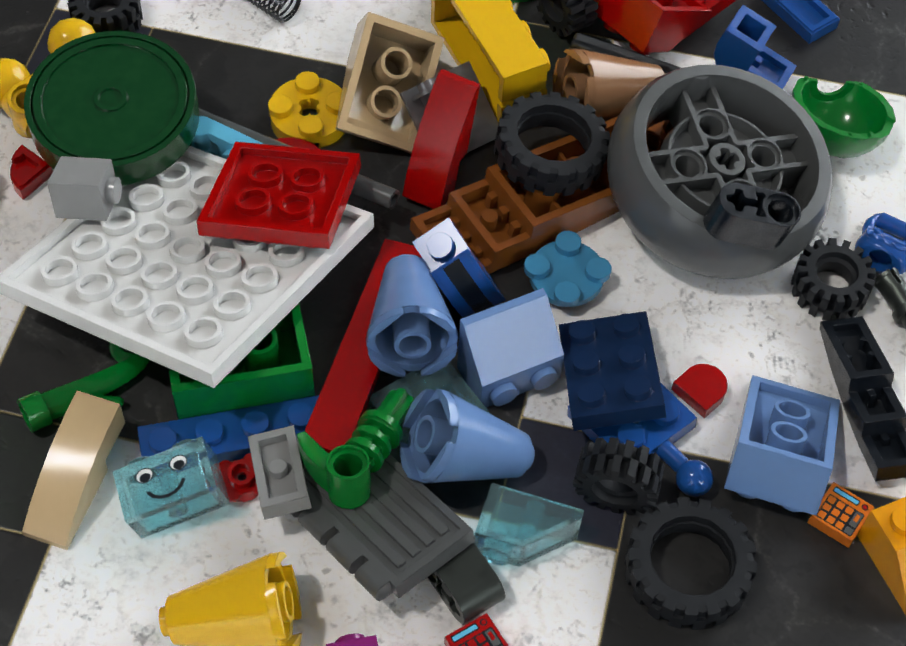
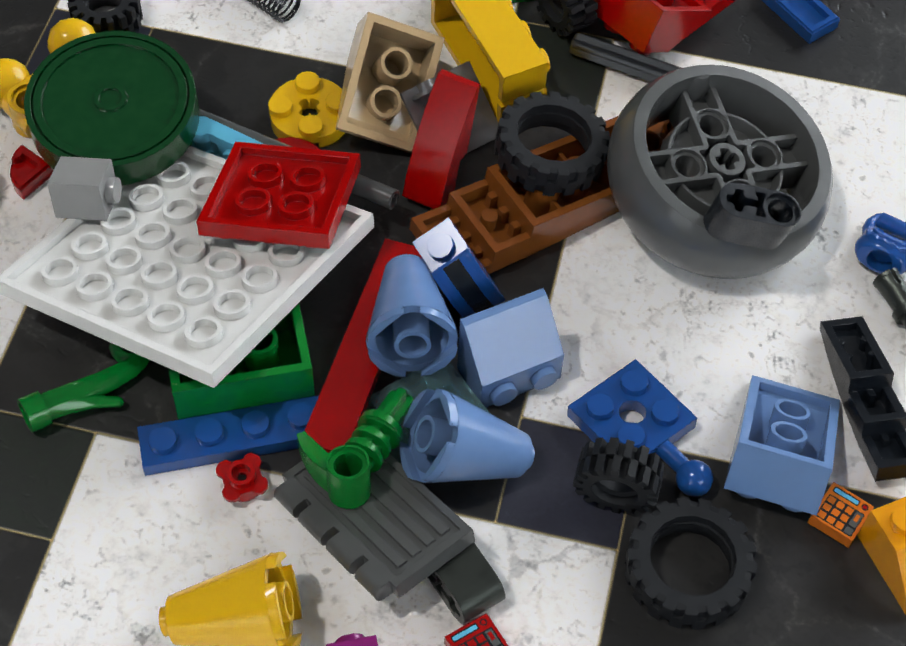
(73, 469): tan slope -> none
(170, 487): clear light blue brick -> none
(279, 472): light grey plate -> none
(523, 526): clear light blue slope -> none
(567, 271): dark azure piece -> none
(601, 79): medium nougat cone -> none
(611, 371): dark blue plate -> none
(701, 388): red tile -> none
(744, 48): blue brick -> none
(842, 262): black tyre -> none
(850, 118): green cylinder -> none

